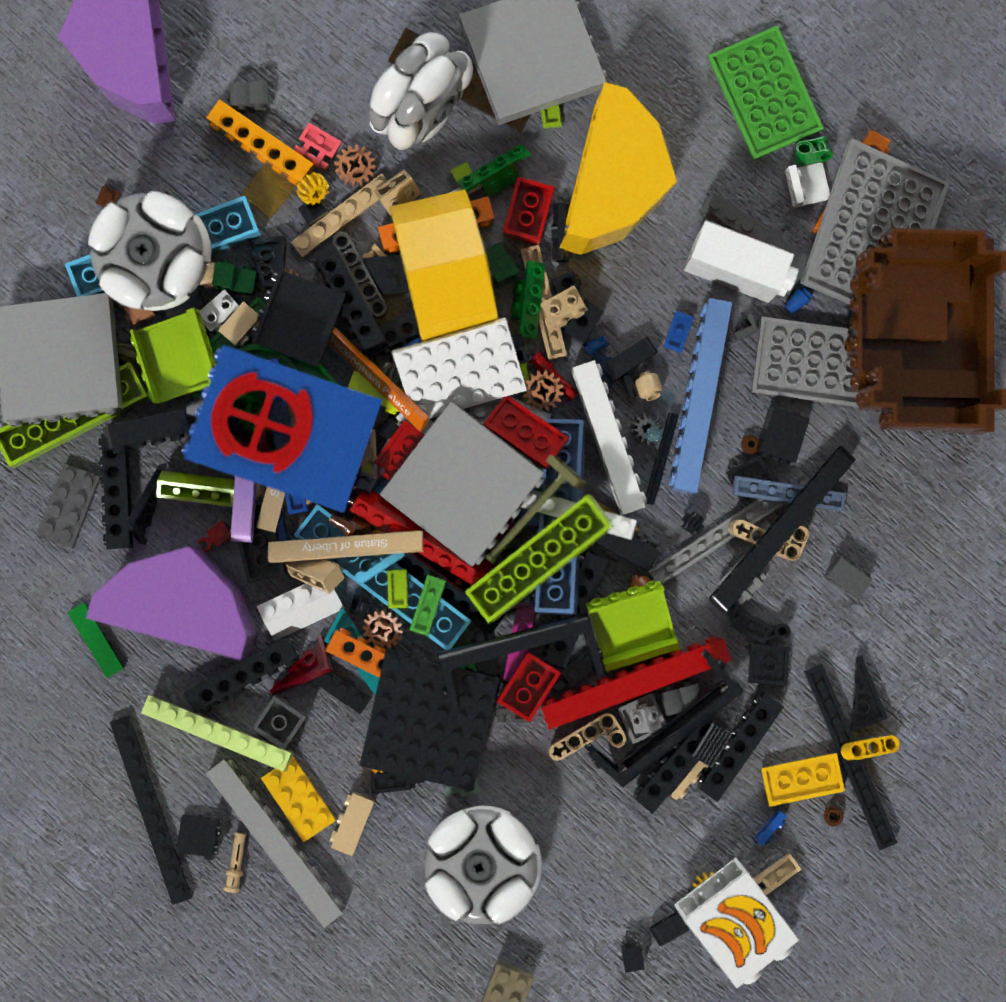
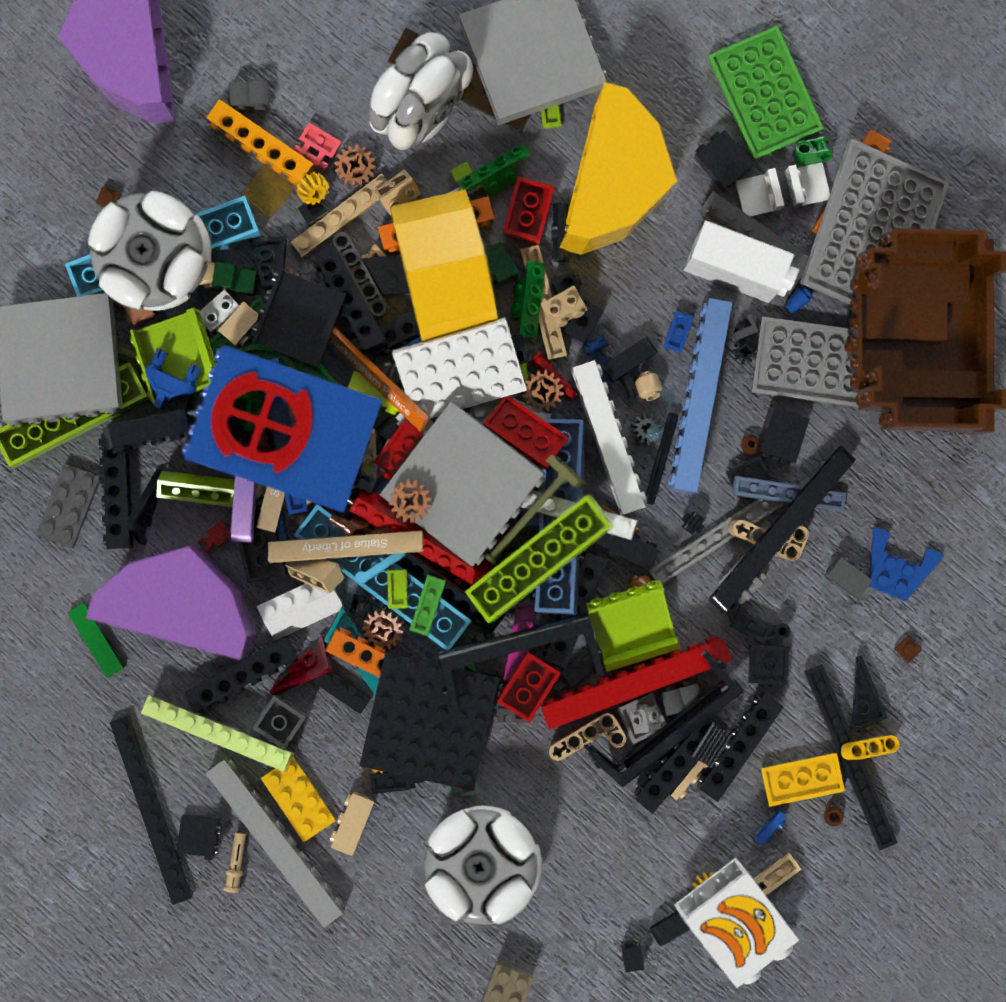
(166, 385): none -> blue connector
(400, 493): none -> nougat gear
(723, 160): none -> black brick
(740, 355): none -> black gear
(760, 194): none -> white bracket
(894, 574): none -> blue wing
(908, 649): none -> reddish brown plate

